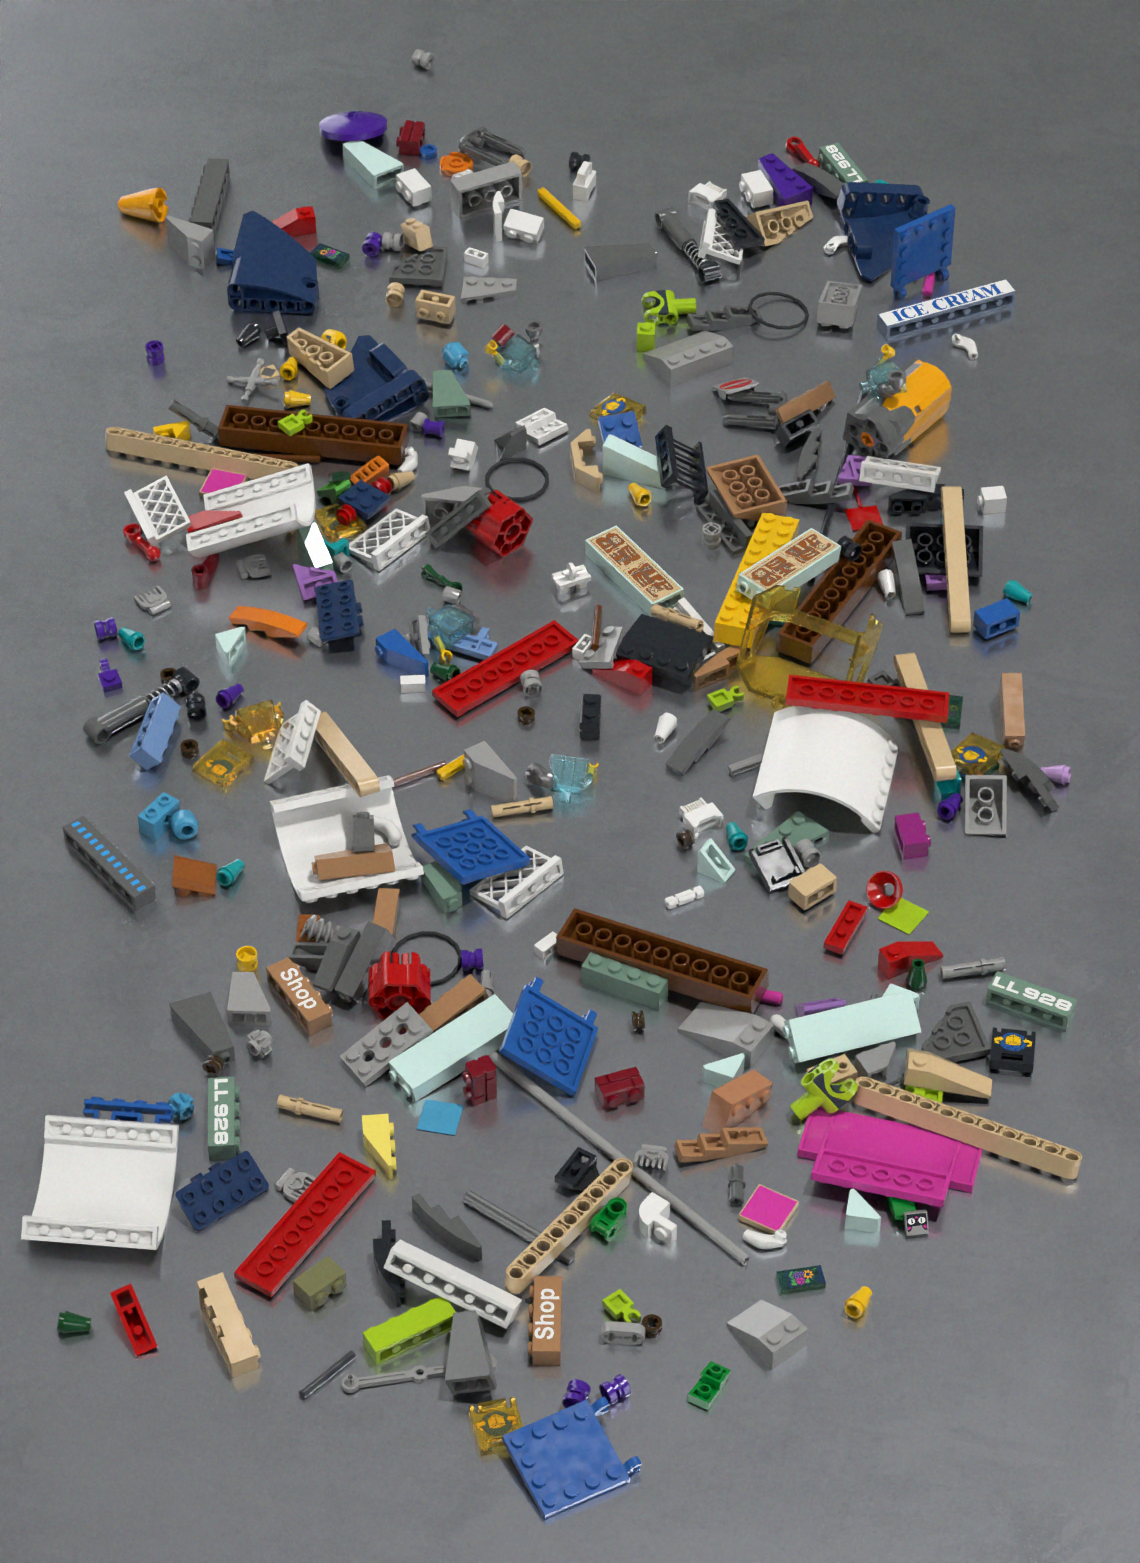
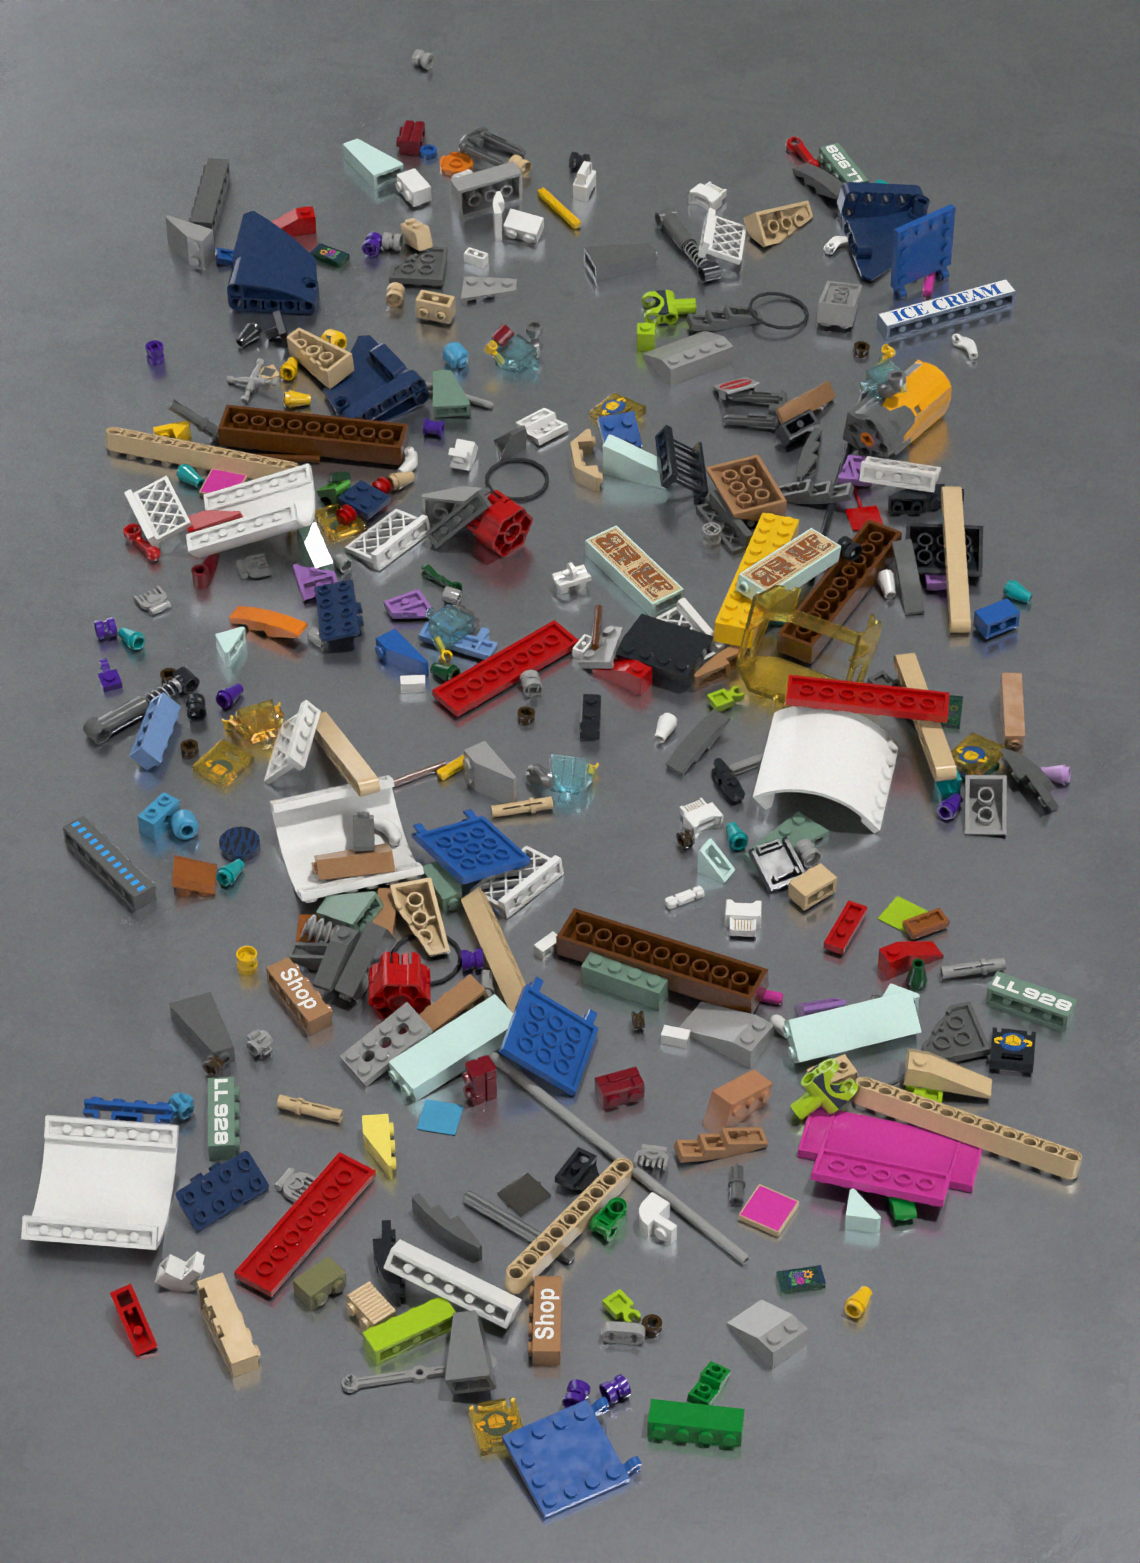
(71, 1323): dark green cone -> none
(145, 205): light orange cone -> none
(180, 1275): none -> white brick
(188, 475): none -> teal cone
(239, 843): none -> dark blue tile
(247, 1001): light grey slope -> none
(294, 424): lime plate -> none
(327, 1374): black bar -> none
(337, 547): teal panel -> none
(350, 909): none -> sand green slope
(353, 126): dark purple dish -> none
(369, 1306): none -> tan brick
(374, 469): orange slope -> none
(407, 605): none -> medium lavender wing
(417, 421): light grey hose -> none
(418, 637): light grey plate -> none
(421, 912): none -> tan wedge
(494, 946): none -> tan beam
(524, 1194): none -> clear smoke piece
(640, 495): yellow cone -> none
(675, 1036): none -> white piece
(680, 619): tan pin -> none
(695, 1422): none -> green brick
(724, 1070): light aqua slope -> none
(727, 780): none -> black hinge
(736, 225): black wing -> none
(743, 918): none -> white piece
(756, 188): white brick -> none
(765, 1241): white arm -> none
(786, 184): dark purple wedge -> none
(861, 349): none -> dark brown bush
(876, 889): red piece -> none
(876, 1062): light grey slope -> none
(911, 835): magenta piece -> none
(916, 1222): tile -> none
(925, 923): none -> dark orange plate
(992, 500): white brick -> none

